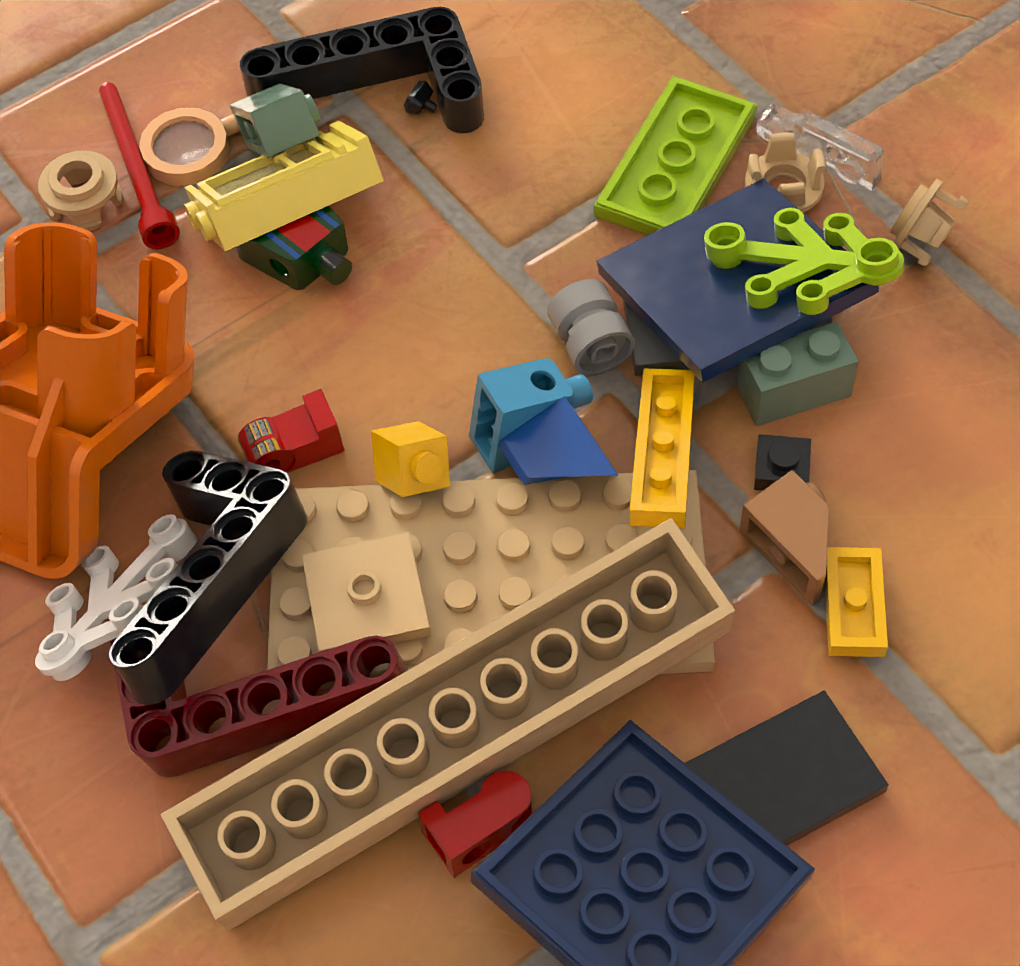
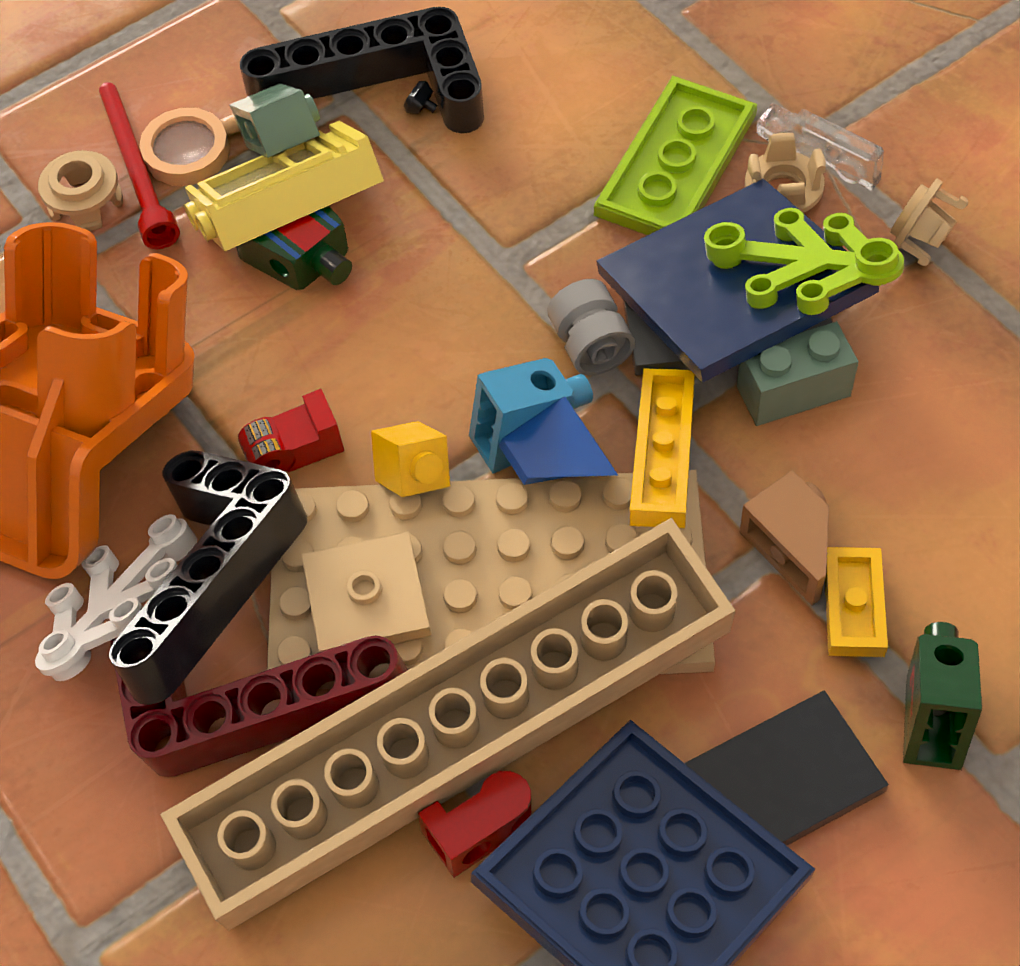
(779, 456): black plate -> none
(946, 678): none -> dark green torso

